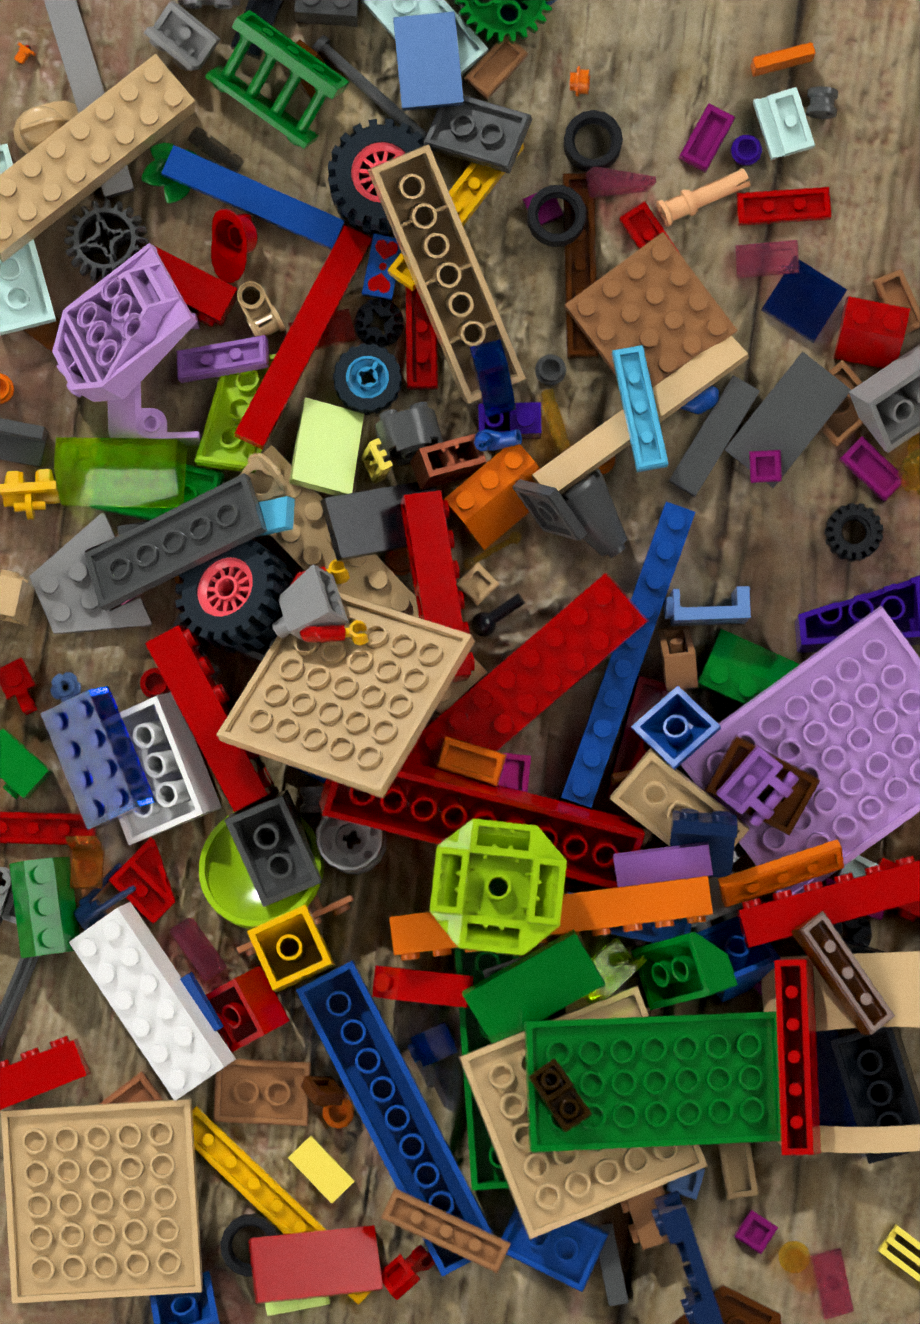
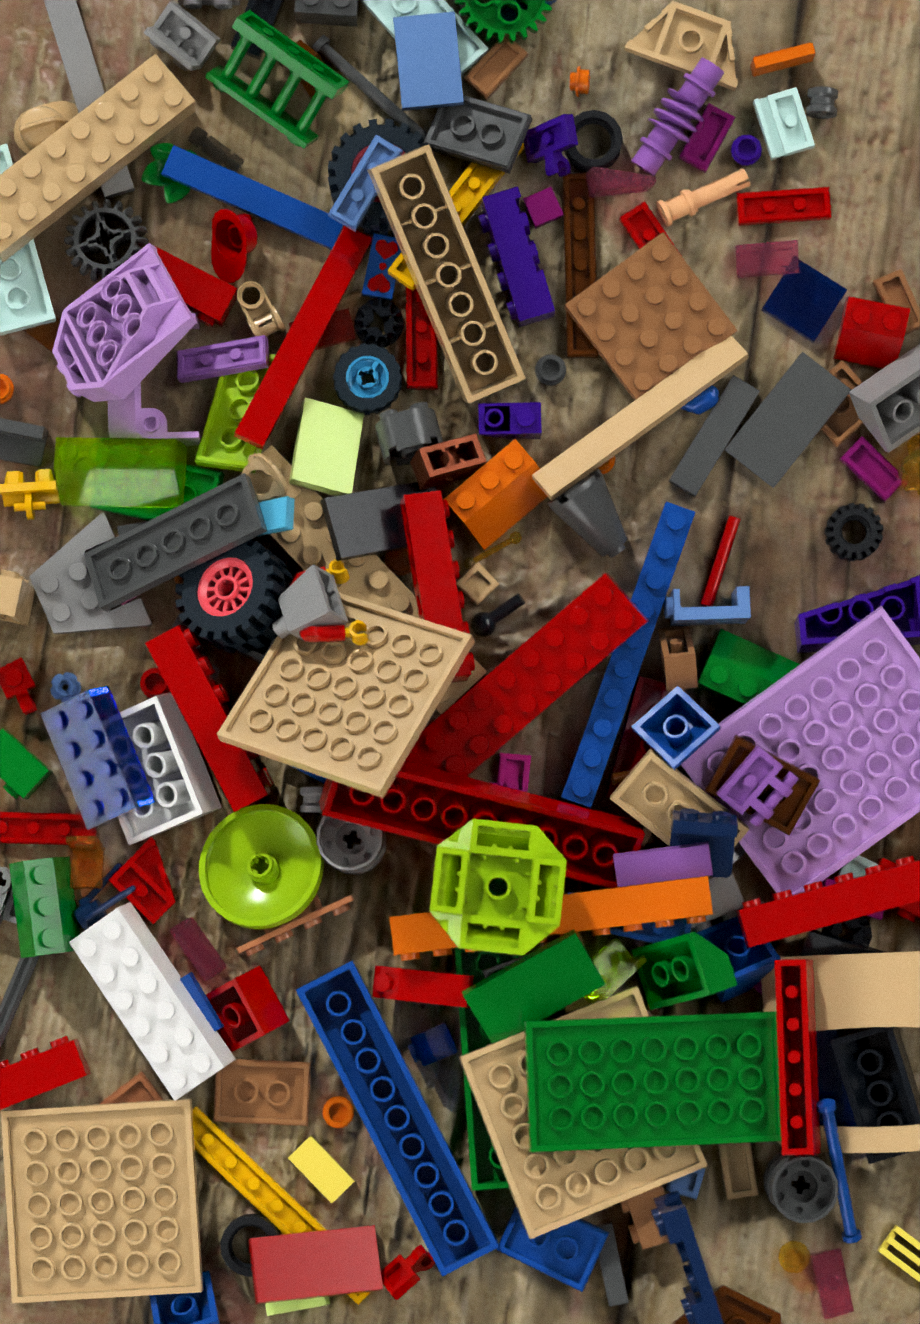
(23, 53): orange piece -> none
(274, 848): dark grey slope -> none
(291, 948): yellow slope -> none
(322, 1090): reddish brown plate -> none
(359, 190): none -> medium blue tile
(382, 468): light yellow tile -> none
(445, 1230): medium nougat tile -> none
(471, 760): orange tile -> none
(493, 377): clear blue slope -> none
(496, 440): blue arm -> none
(516, 257): none -> dark purple wedge
(549, 141): none -> dark purple plate
(549, 509): dark grey tile -> none
(554, 420): clear yellow tile -> none
(560, 1095): dark brown slope -> none
(572, 198): black tyre -> none
(639, 408): medium azure tile -> none
(677, 116): none -> medium lavender piece
(683, 37): none -> tan wing
(720, 561): none -> red bar
(755, 1231): magenta tile -> none
(765, 466): magenta tile -> none
(781, 873): orange tile -> none
(810, 1200): none -> dark grey wheel
(827, 1108): none -> blue bar
(843, 973): reddish brown slope -> none

